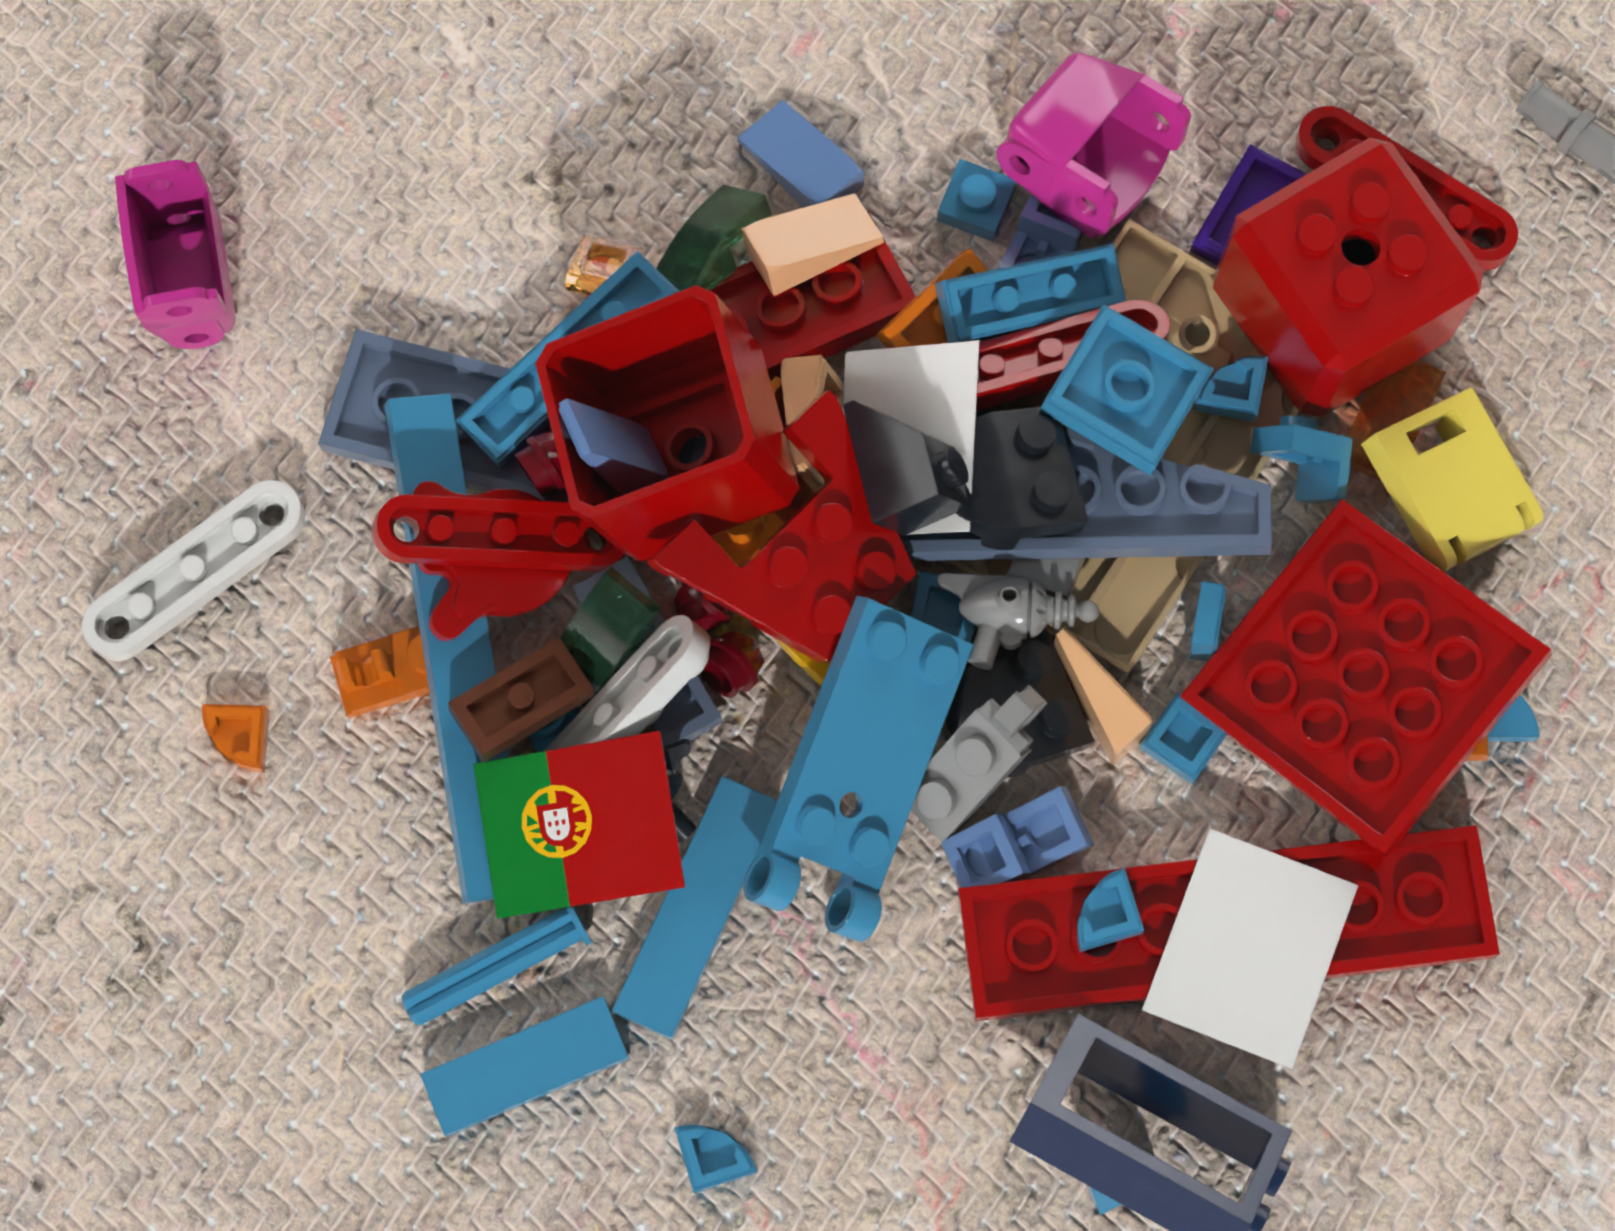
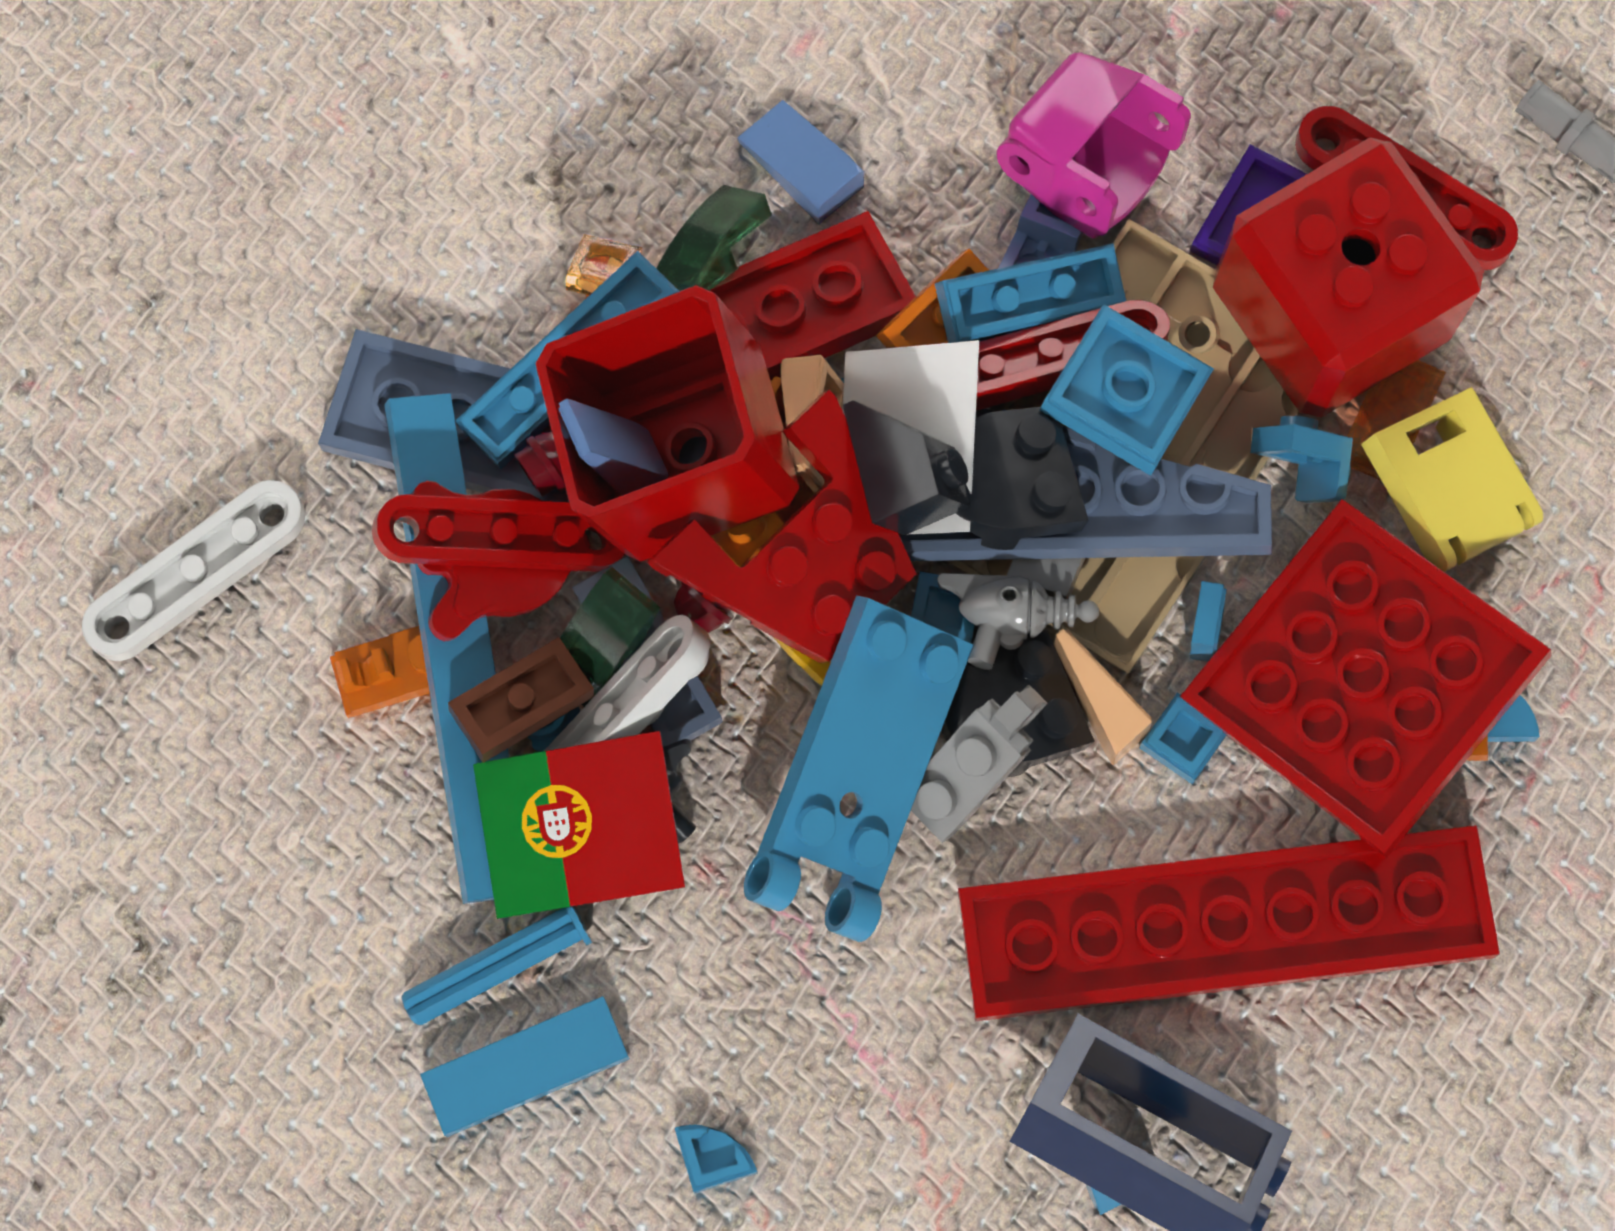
(175, 254): dark pink piece -> none
(239, 733): orange tile -> none
(696, 915): dark azure tile -> none
(733, 664): dark red plate -> none
(809, 241): light nougat slope -> none
(976, 200): dark azure plate -> none
(1019, 842): medium blue slope -> none
(1108, 913): dark azure tile -> none
(1234, 389): dark azure tile -> none
(1250, 948): white sticker -> none

